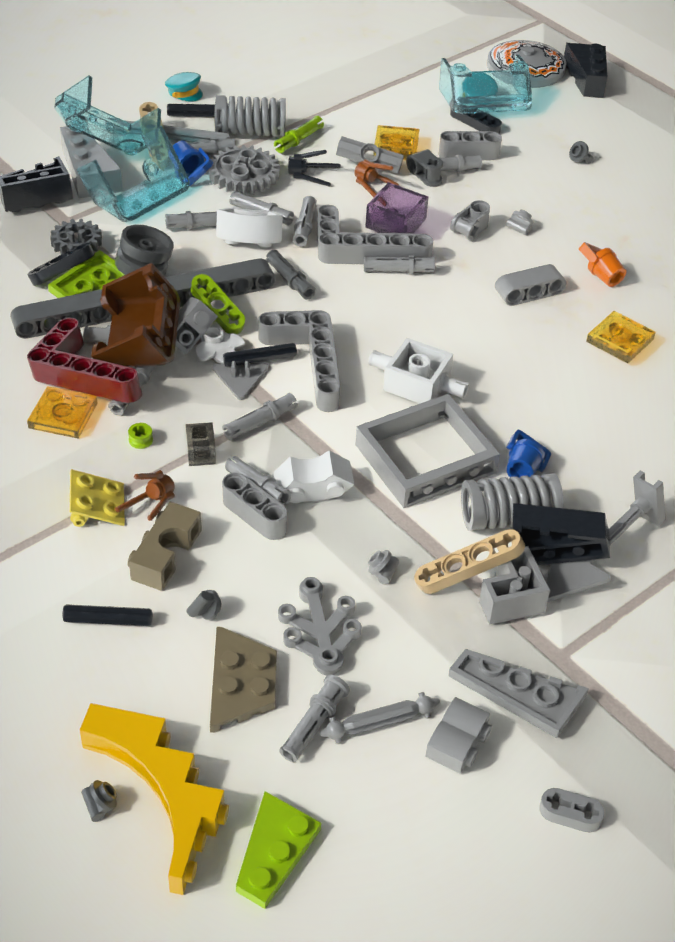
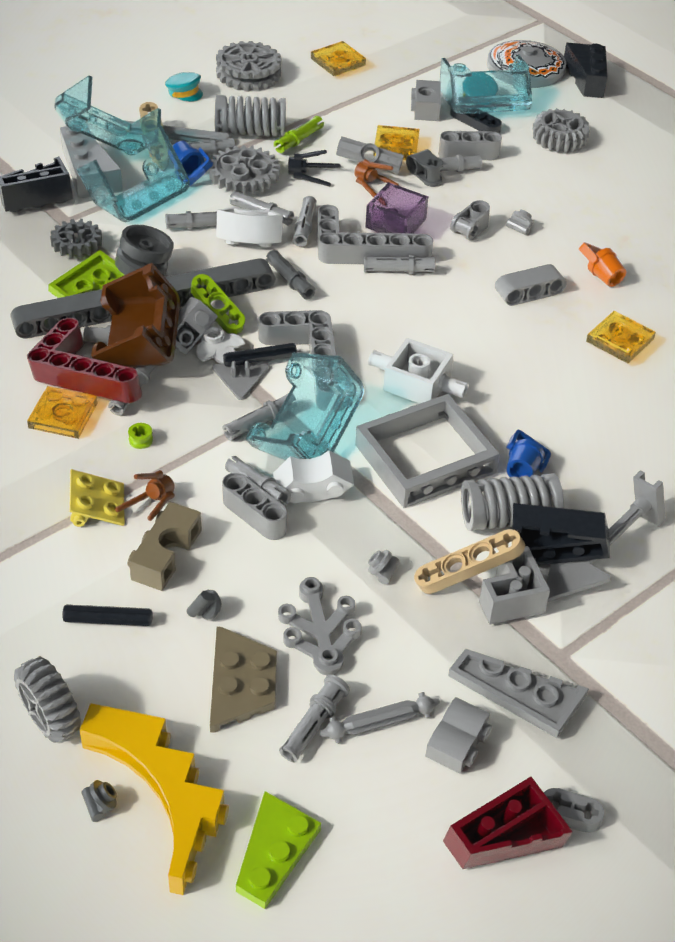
(47, 699): none -> light grey gear
(60, 264): black beam -> none
(191, 110): black axle -> none
(200, 444): clear smoke brick -> none
(248, 65): none -> light grey piece
(314, 411): none -> clear light blue windscreen
(338, 58): none -> clear yellow plate
(426, 100): none -> light grey brick
(508, 828): none -> dark red wedge
(560, 130): none -> light grey gear
(579, 152): dark grey plate -> none

